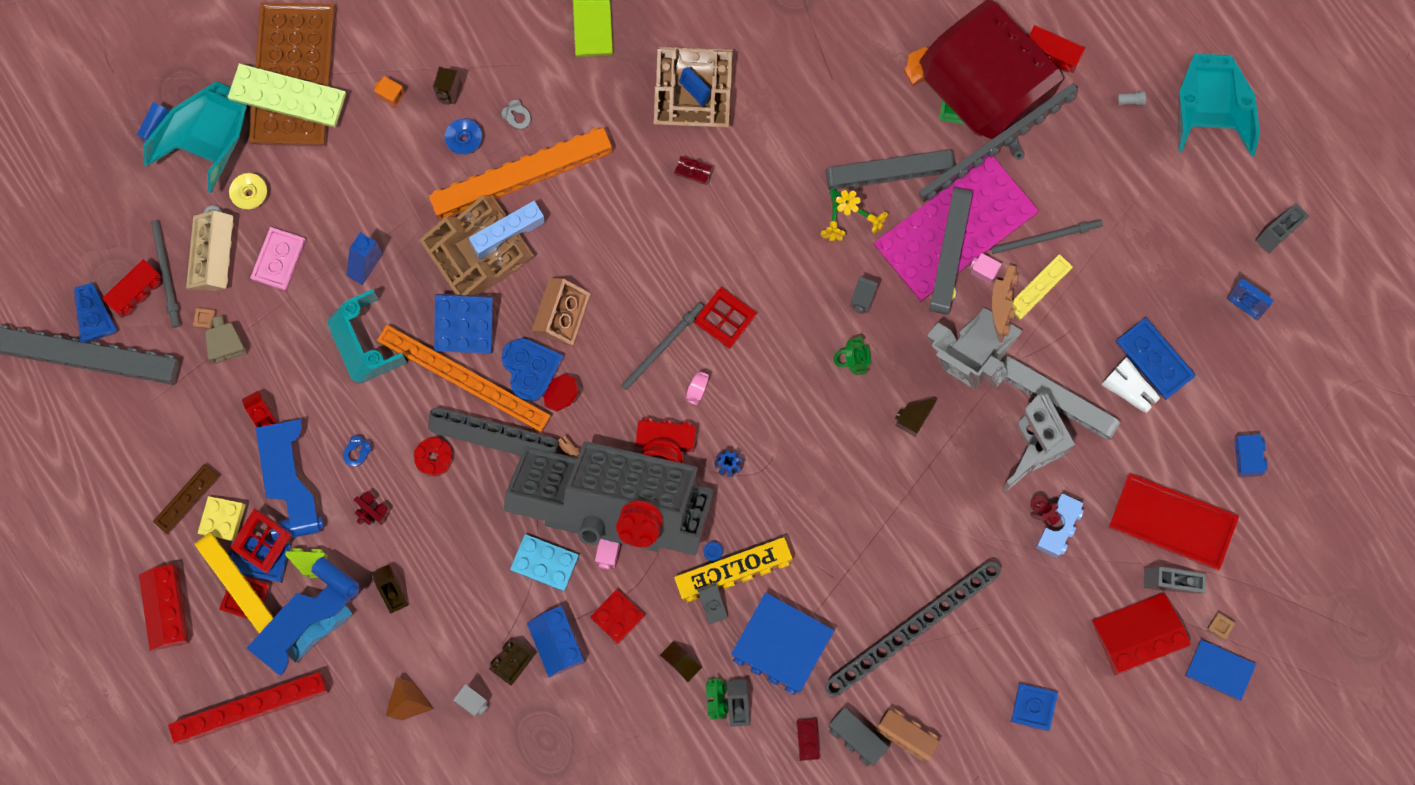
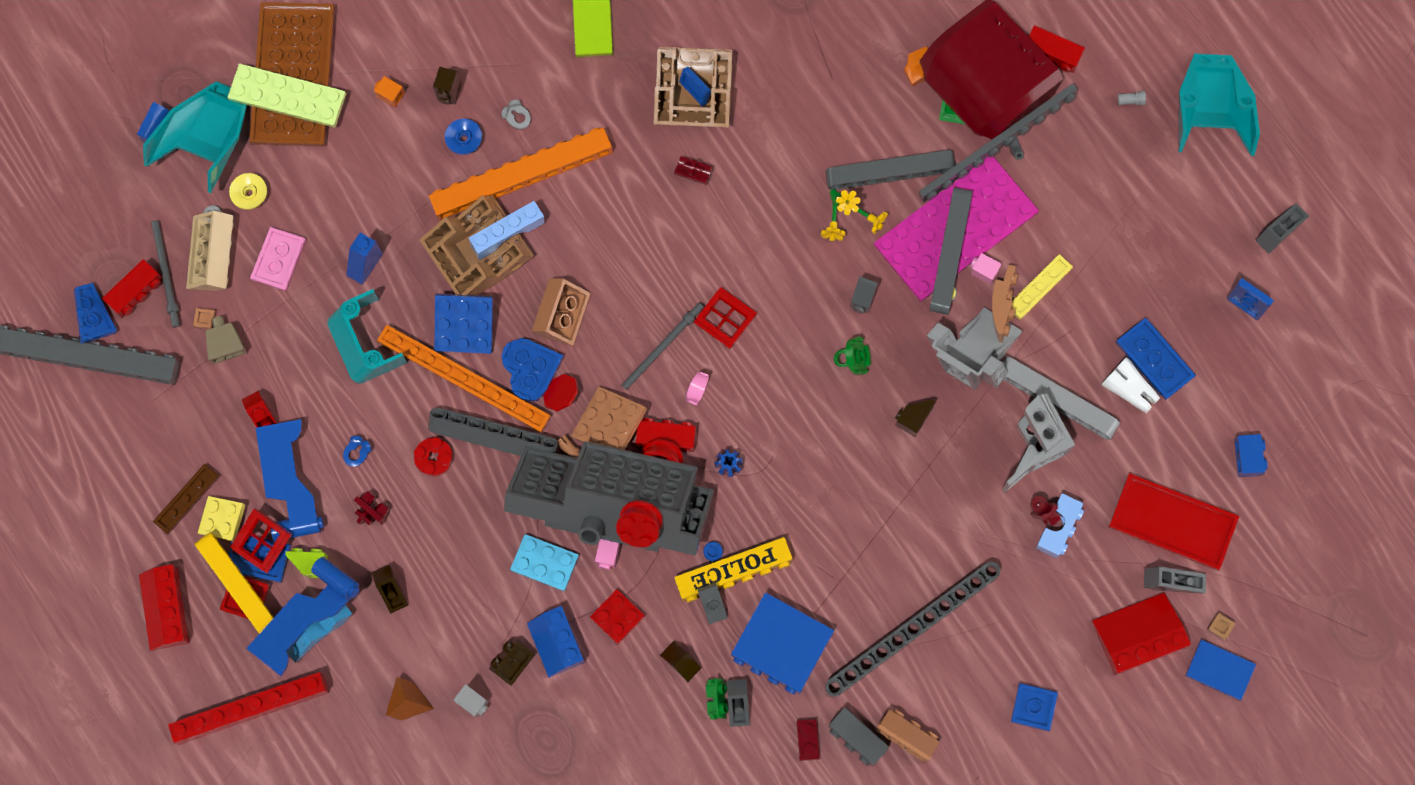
(609, 420): none -> nougat plate
(1082, 227): dark grey bar -> none

